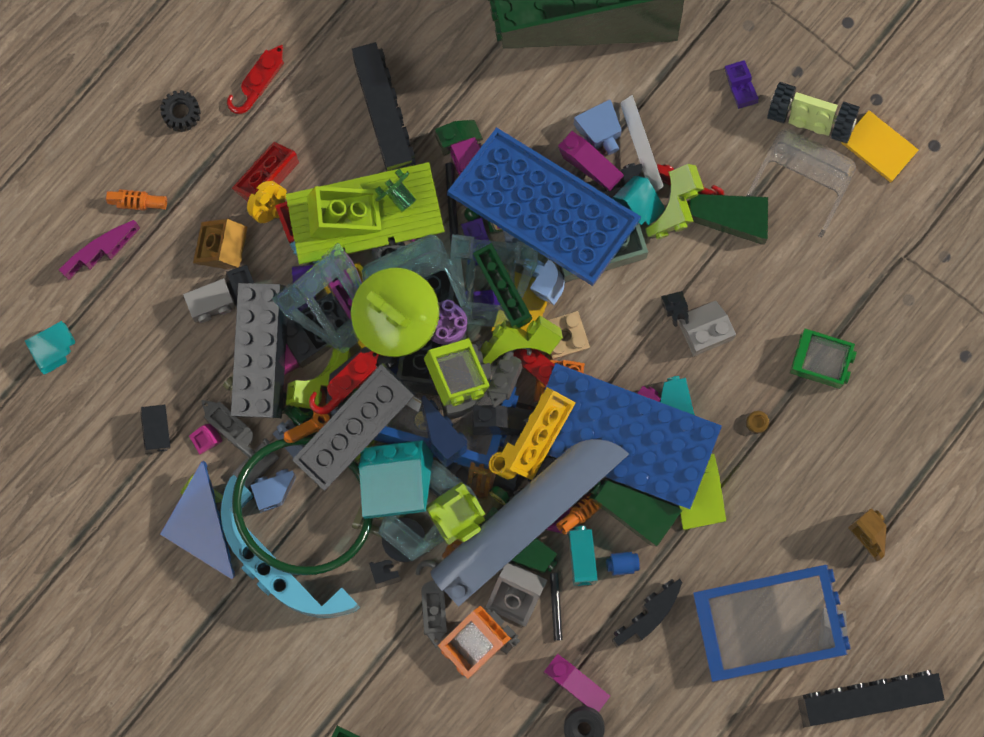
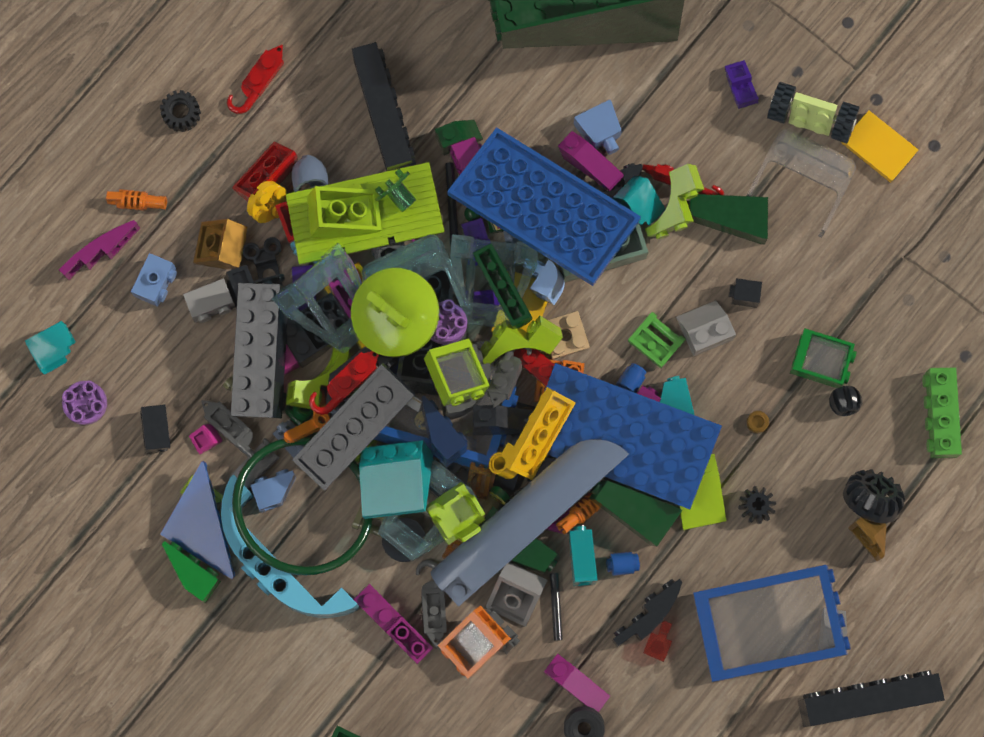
(84, 402): none -> medium lavender tile
(154, 280): none -> medium blue brick
(192, 576): none -> green slope
(264, 260): none -> black piece
(309, 171): none -> sand blue piece
(383, 575): black hinge -> none
(393, 623): none -> magenta slope
(632, 378): none -> blue brick
(641, 142): white sticker -> none
(651, 345): none -> bright green plate
(657, 644): none -> clear red plate
(676, 306): black plate -> none
(745, 293): none -> black brick
(763, 511): none -> black gear
(845, 401): none -> black piece
(867, 493): none -> black gear
(943, 413): none -> bright green brick

